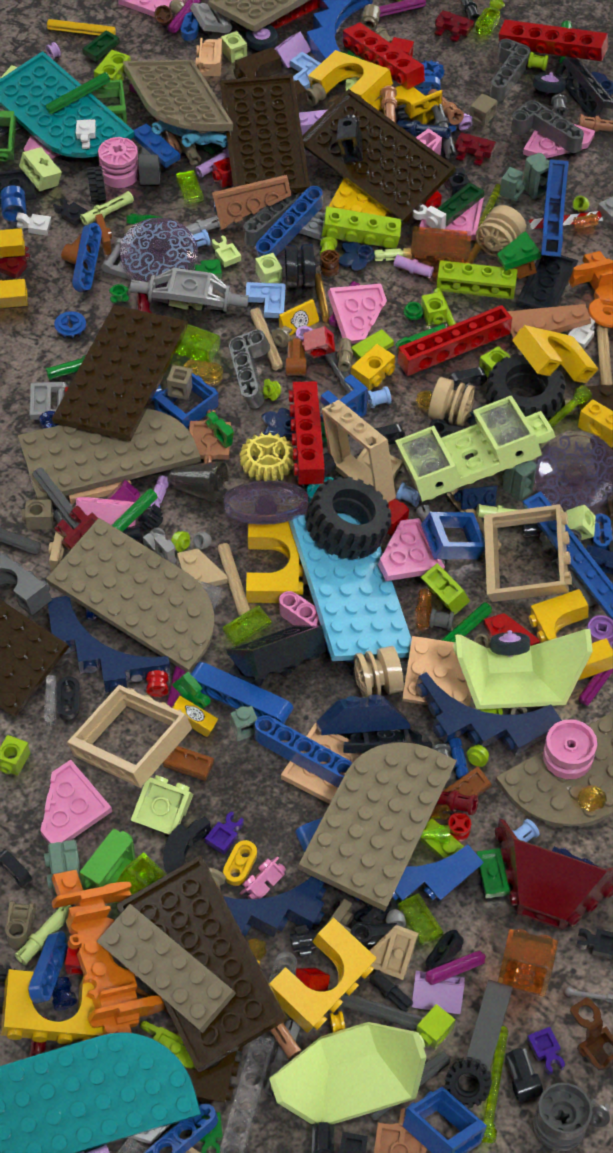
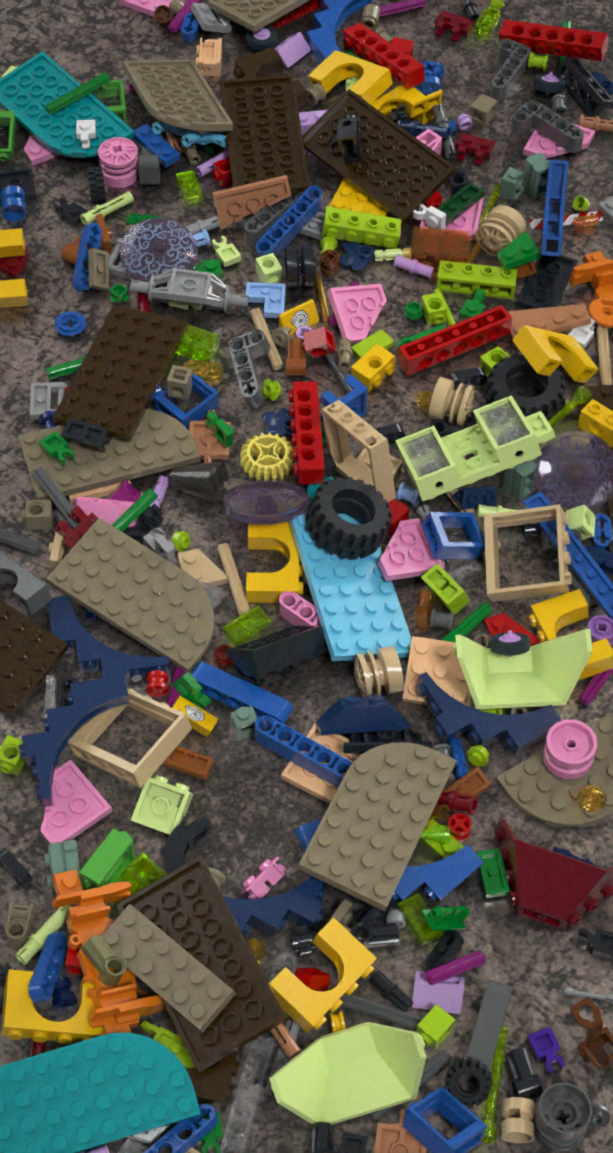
(36, 224): white plate -> none
(40, 169): yellowish green brick -> none
(53, 51): lavender bush -> none
(55, 446): none -> green plate
(77, 27): yellow axle -> none
(85, 702): none -> dark blue arch
(86, 434): none -> black hinge
(98, 269): none -> dark tan plate
(101, 45): dark green plate -> none
(104, 958): none -> olive piece
(113, 65): lime brick -> none
(202, 540): light grey hinge -> none
(221, 656): none -> clear red plate
(224, 835): dark purple plate -> none
(234, 46): yellowish green brick -> none
(240, 864): yellow plate -> none
(305, 65): light blue plate -> none
(379, 397): light blue bush -> none
(388, 101): nougat pin -> none
(395, 951): tan wing -> none
(446, 918): none -> green hinge
(450, 110): nougat pin -> none
(473, 307): none -> green plate
(517, 1120): none -> tan wheel
(527, 831): light blue bush -> none
(528, 962): clear orange brick -> none

